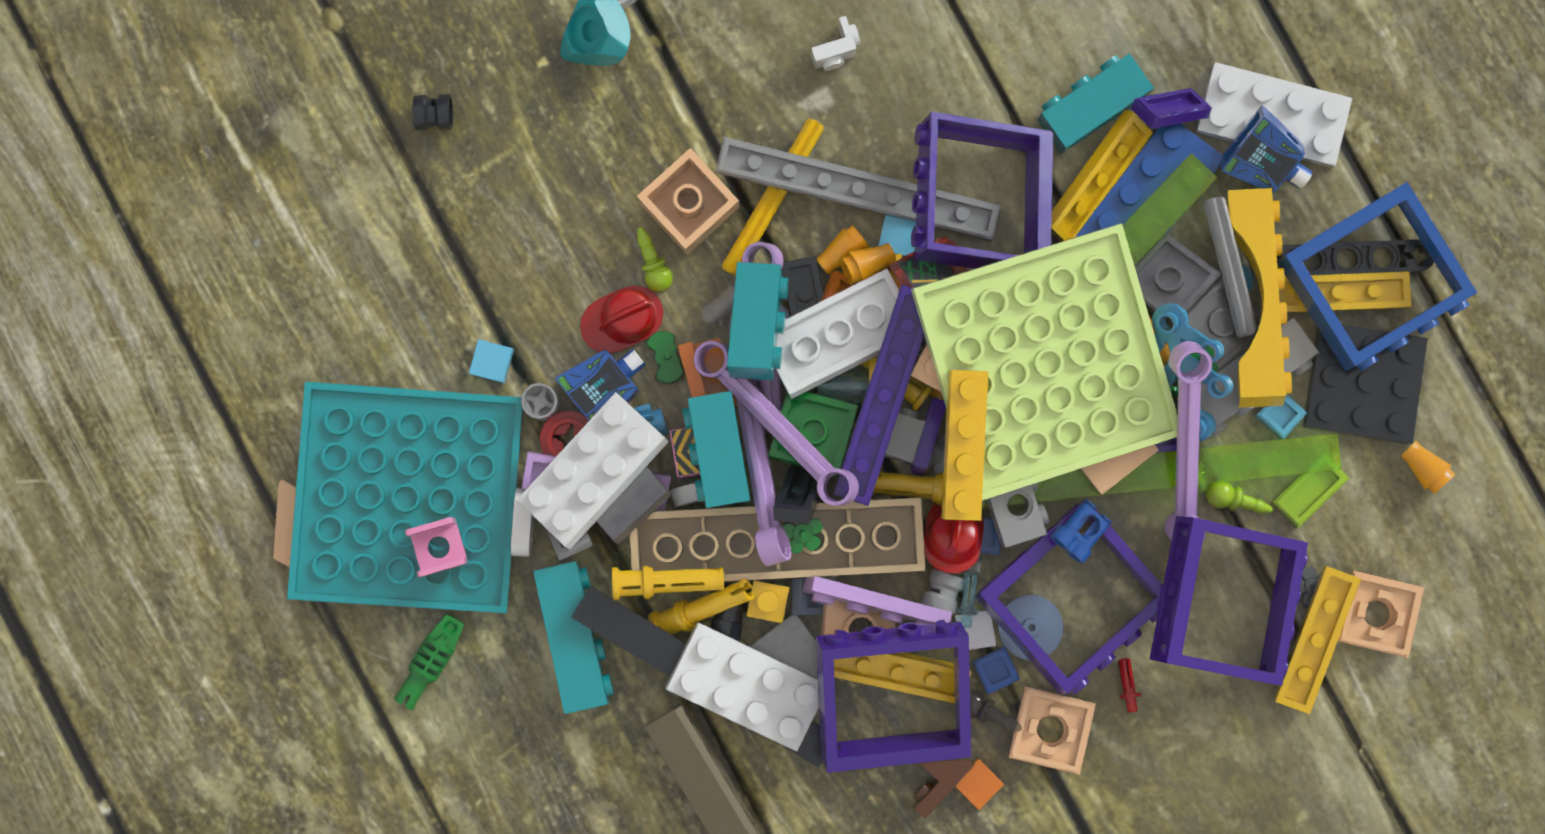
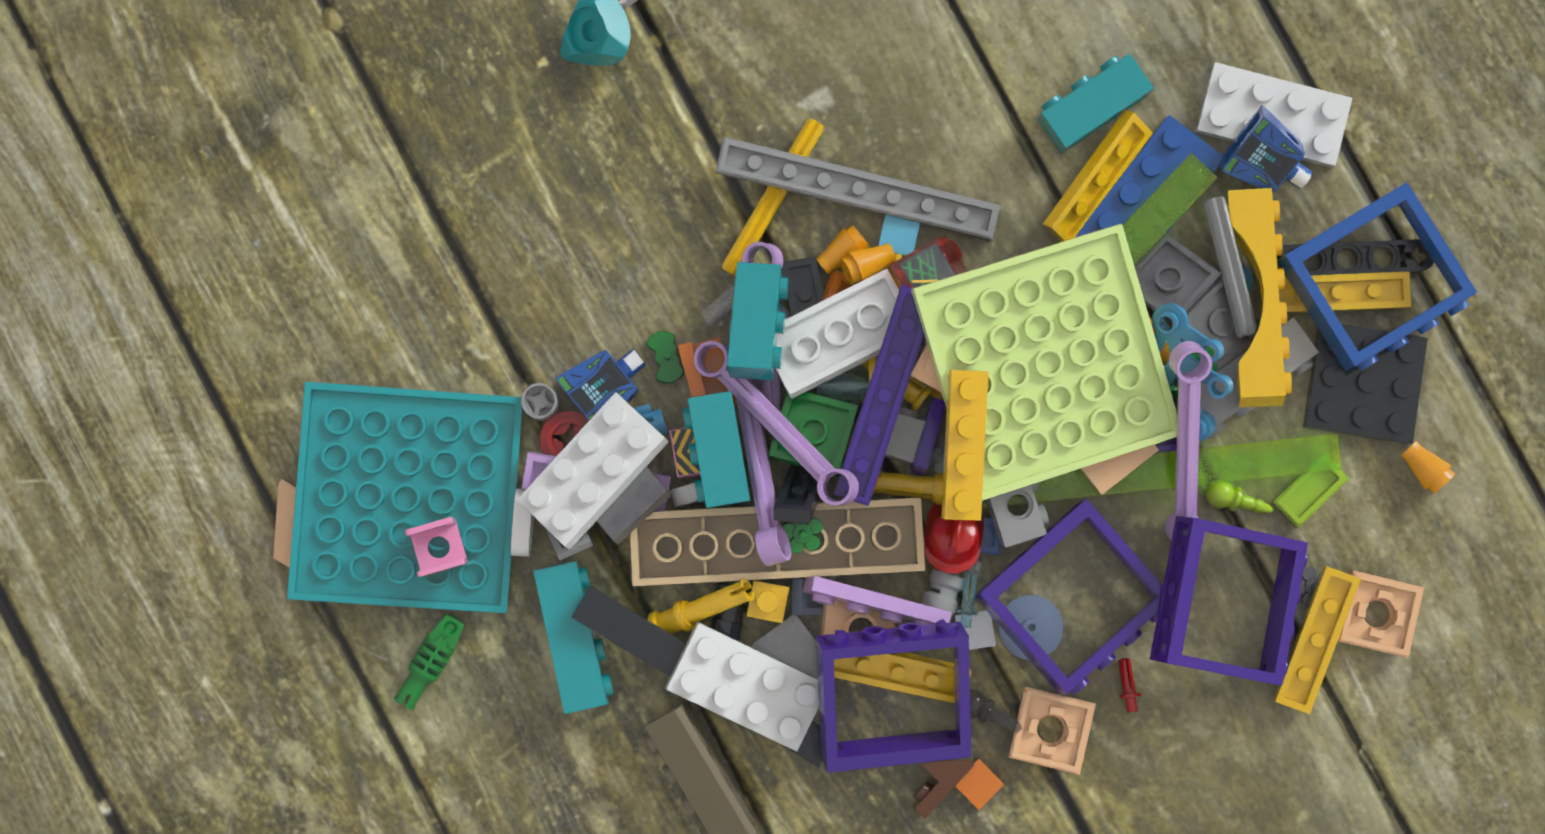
(432, 112): black wheel -> none
(491, 361): medium azure tile -> none
(621, 319): red piece -> none
(647, 582): yellow pin -> none
(657, 275): lime bar -> none
(688, 201): light nougat brick -> none
(832, 54): white bracket -> none
(995, 670): blue tile -> none
(1038, 184): dark purple window -> none
(1072, 541): blue piece -> none
(1171, 108): dark purple tile -> none
(1281, 418): medium azure tile -> none

